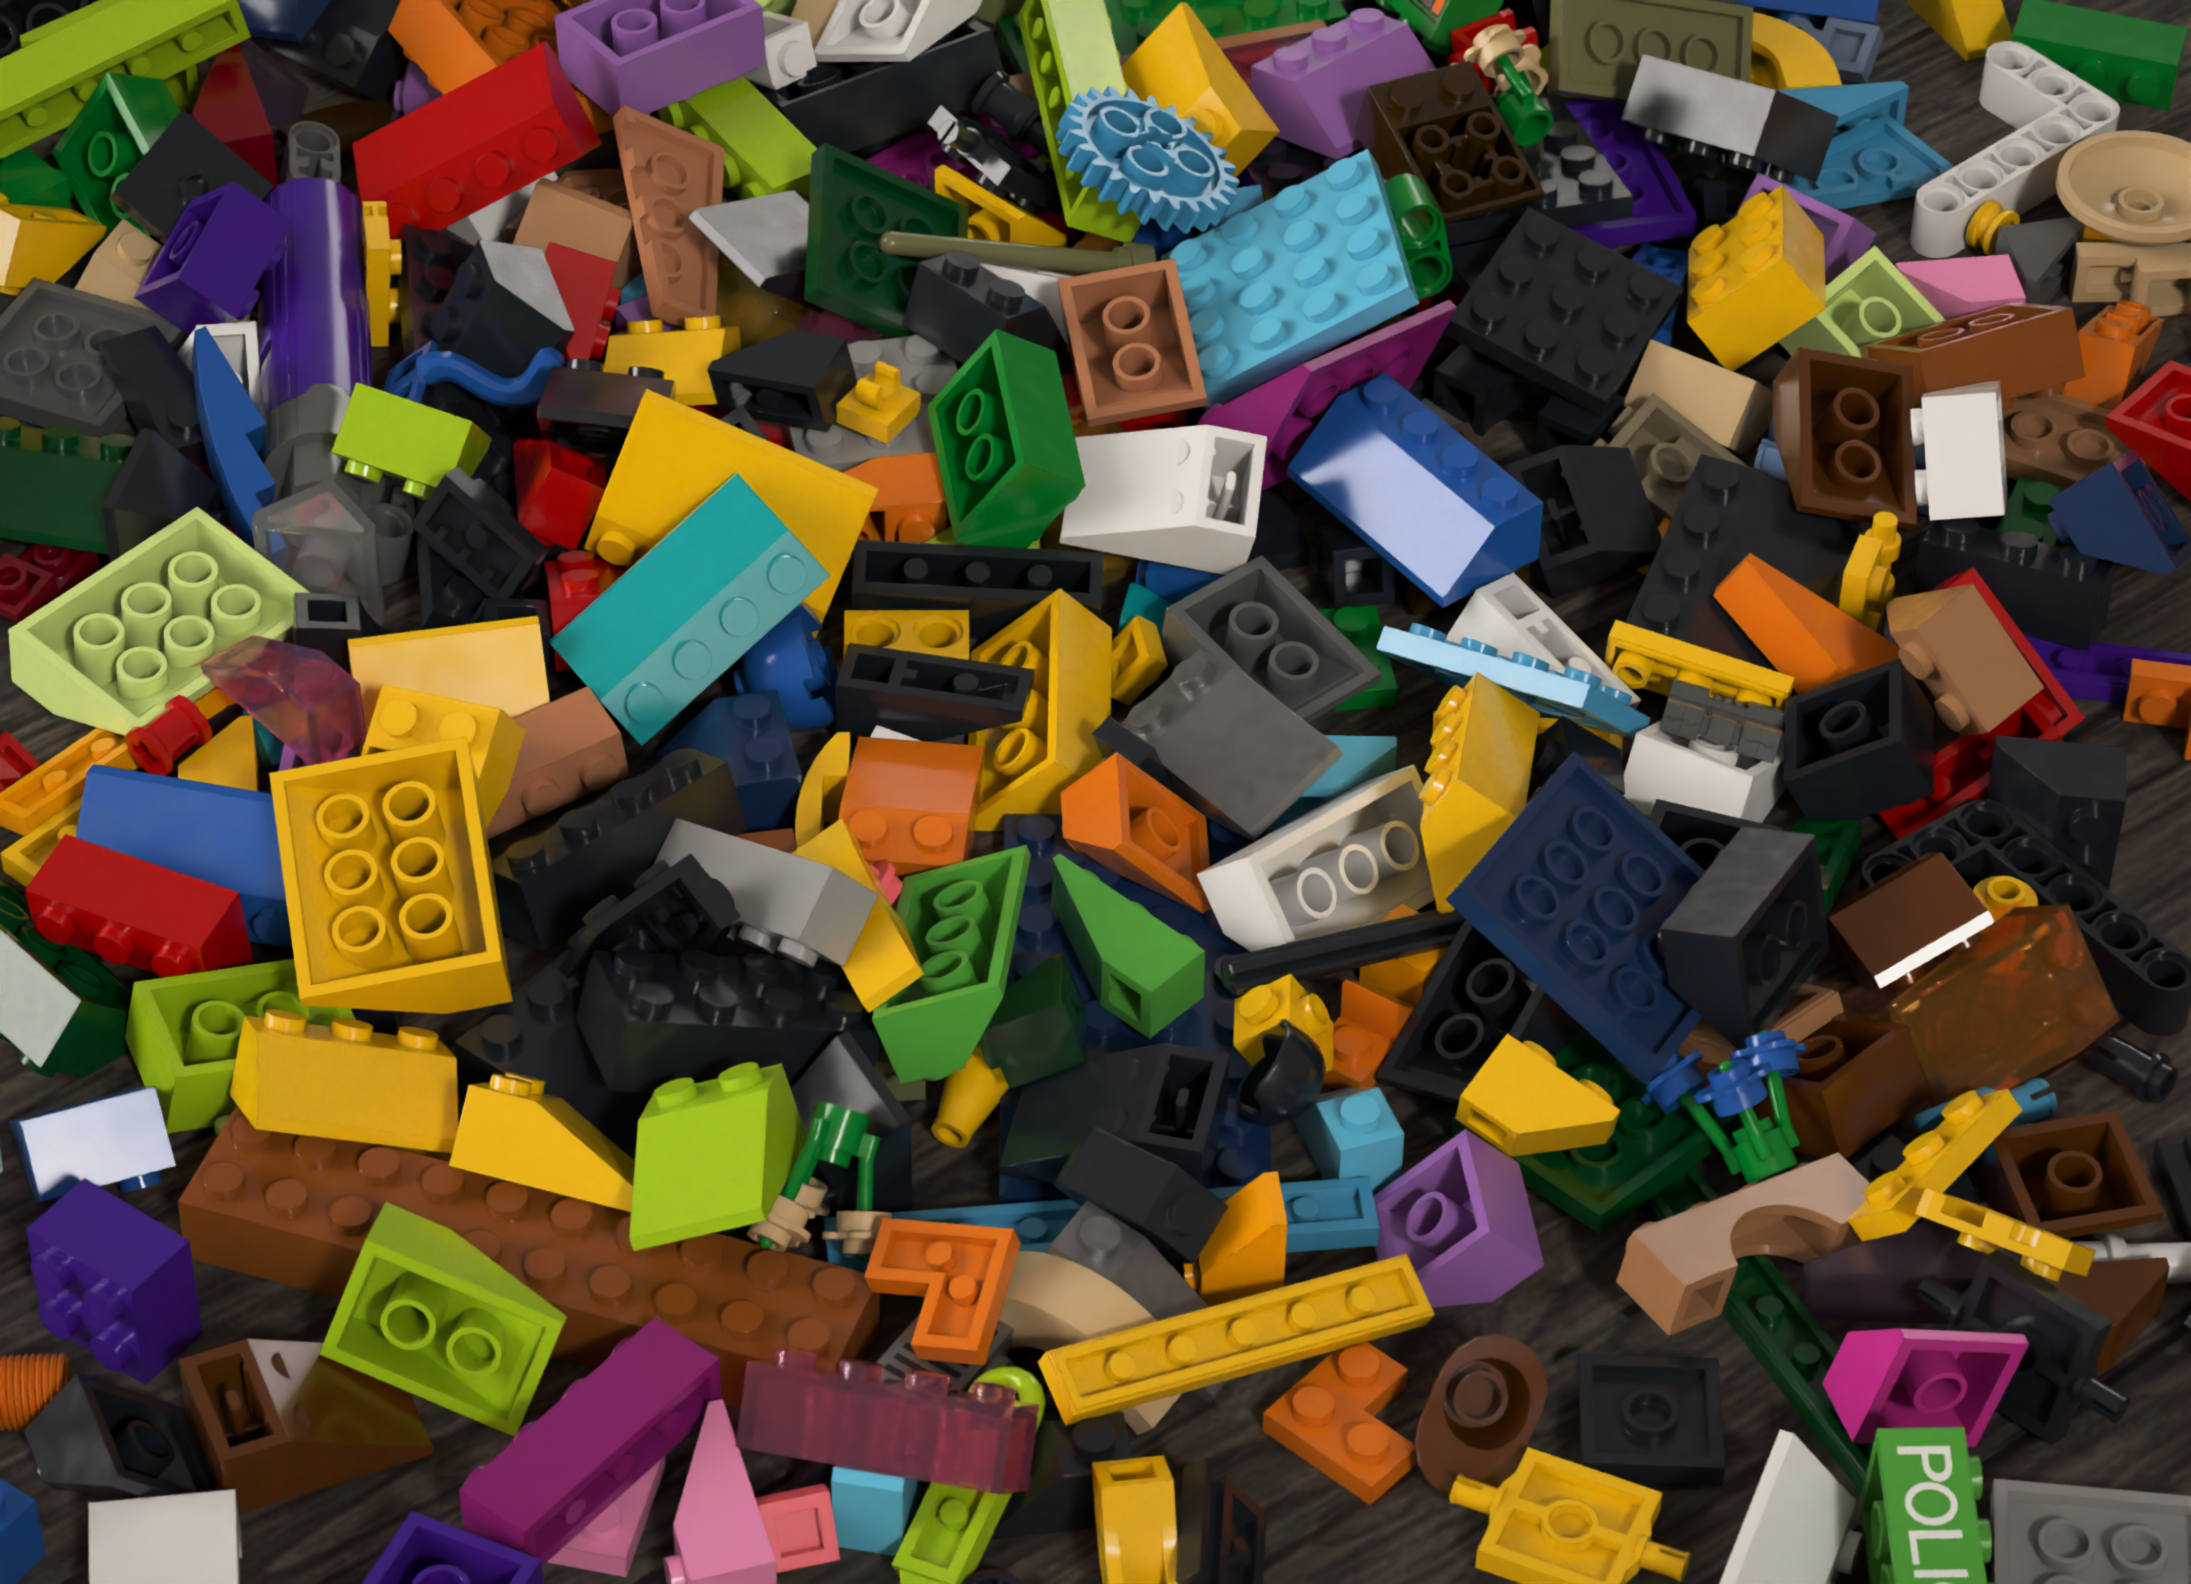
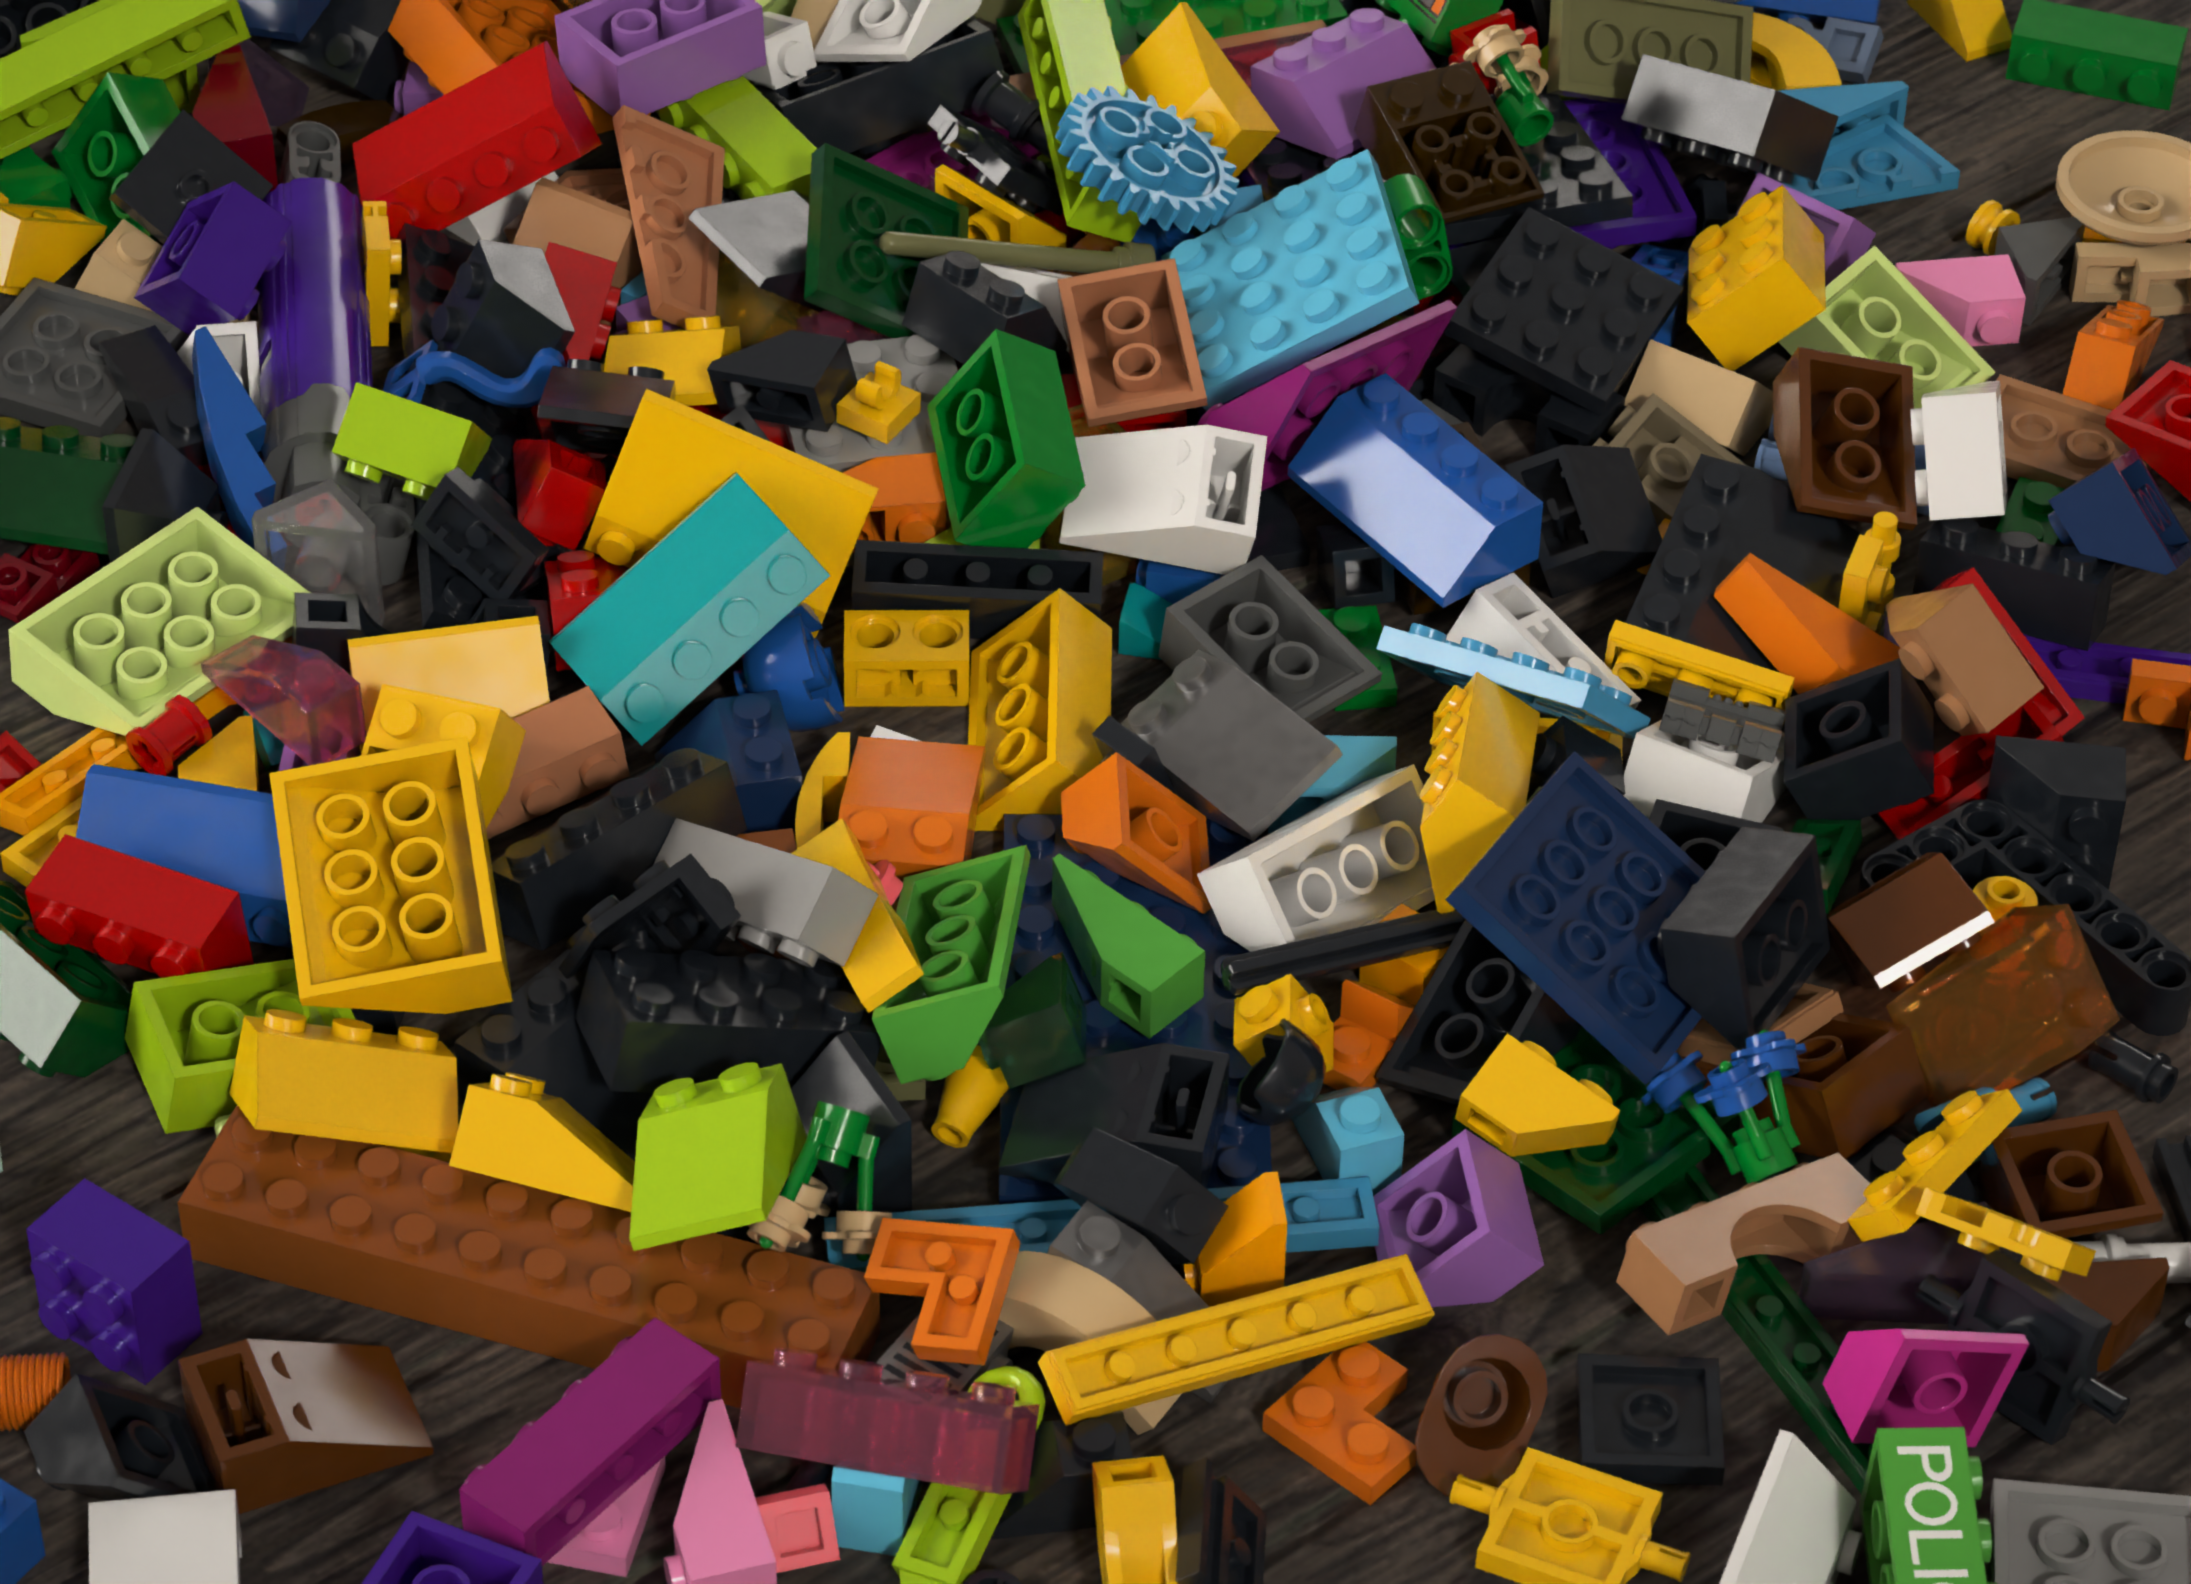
(96, 1140): slope -> none
(443, 1322): lime slope -> none
(926, 694): black slope -> none
(1136, 659): yellow plate -> none
(2015, 343): dark orange slope -> none
(2020, 170): white beam -> none

